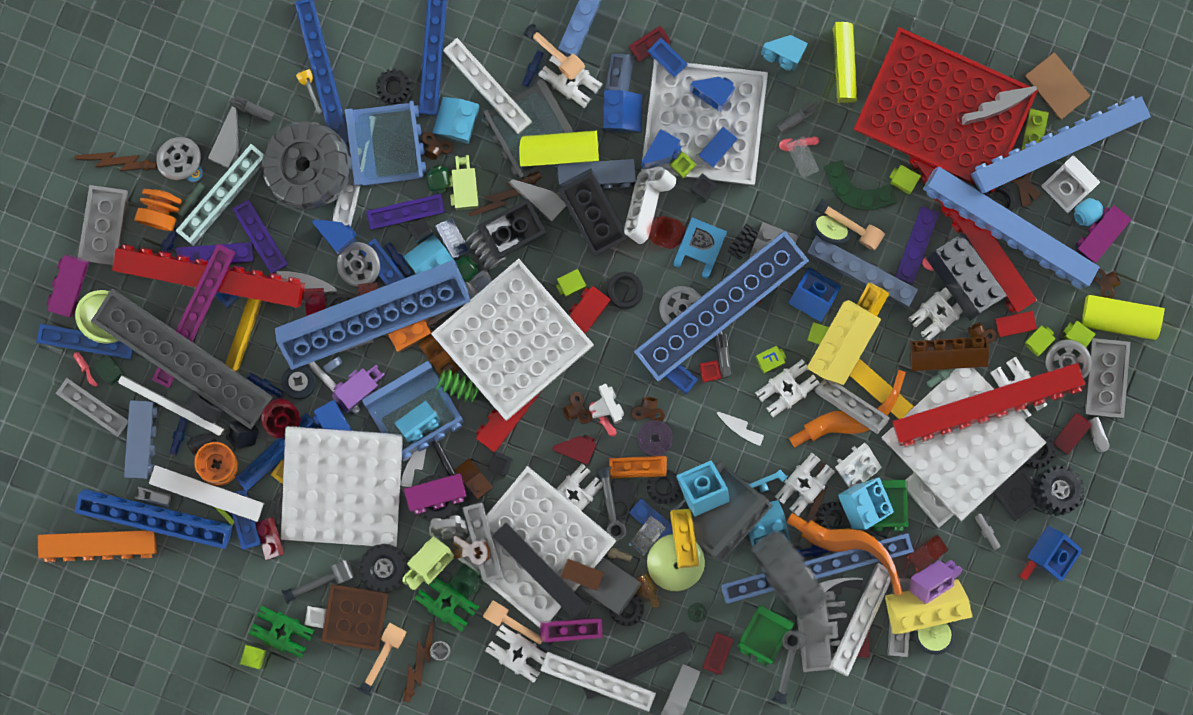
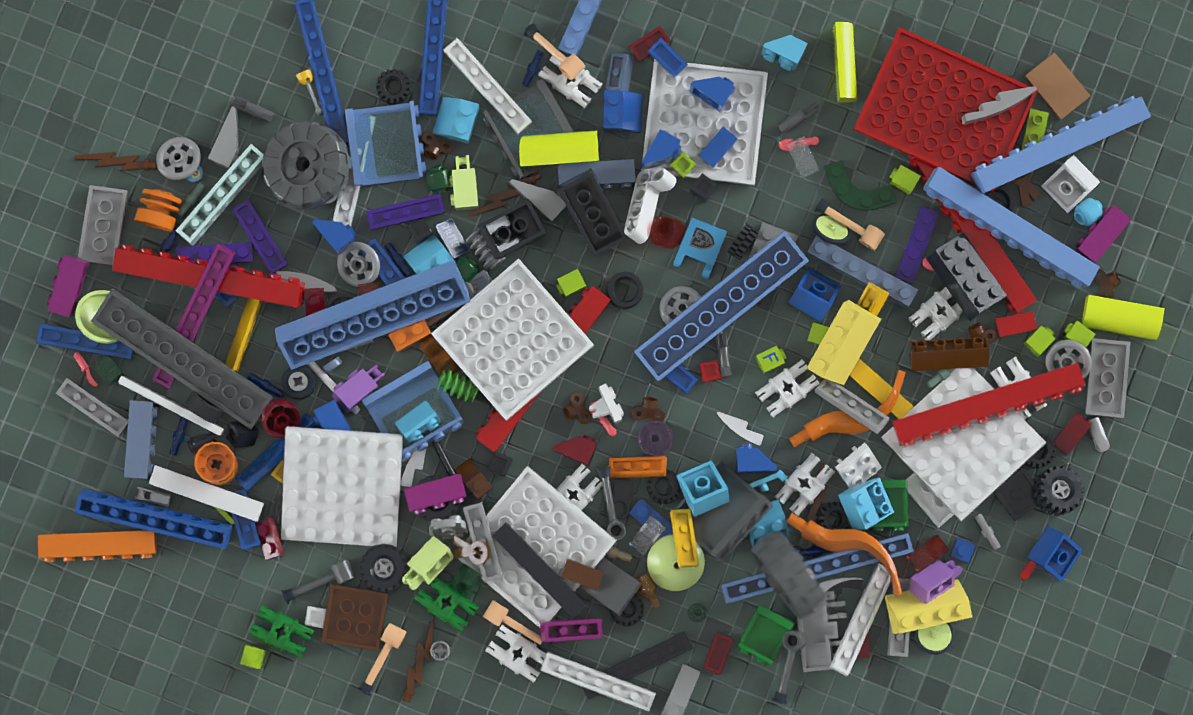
(752, 460): none -> blue slope
(962, 550): none -> blue plate

